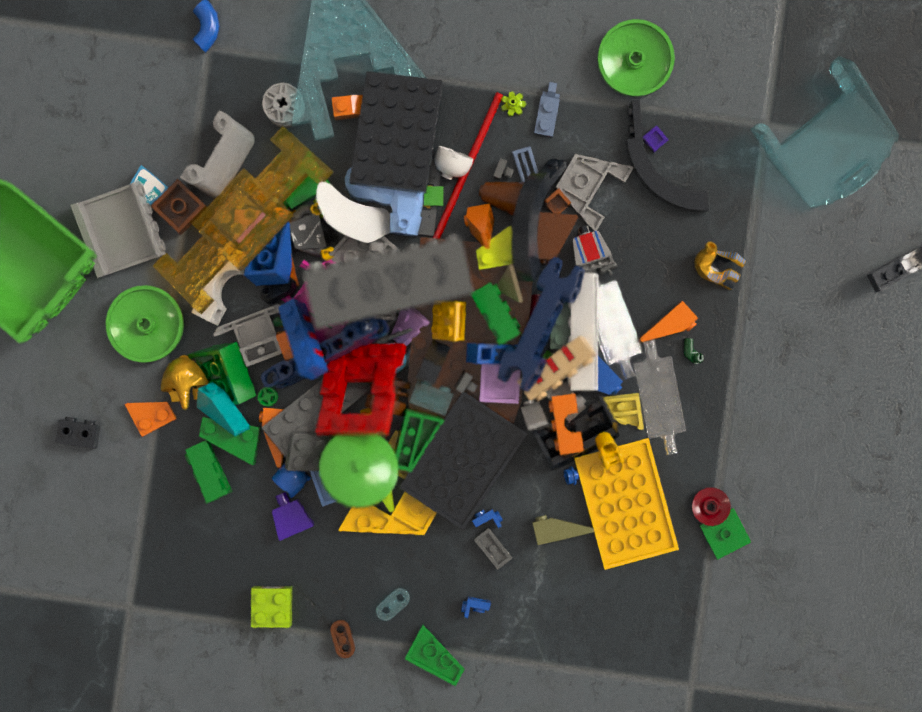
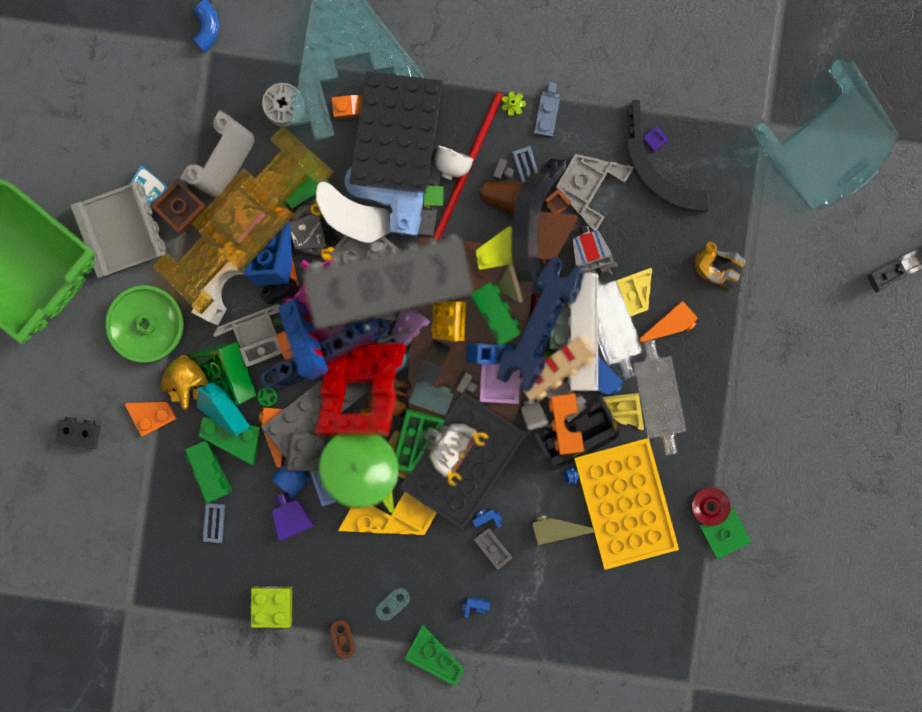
(214, 519): none -> sand blue tile
(451, 446): none -> torso
(481, 223): orange slope -> none
(608, 450): yellow piece -> none
(635, 58): bright green dish -> none
(636, 291): none -> light yellow wing
(690, 353): dark green arm -> none

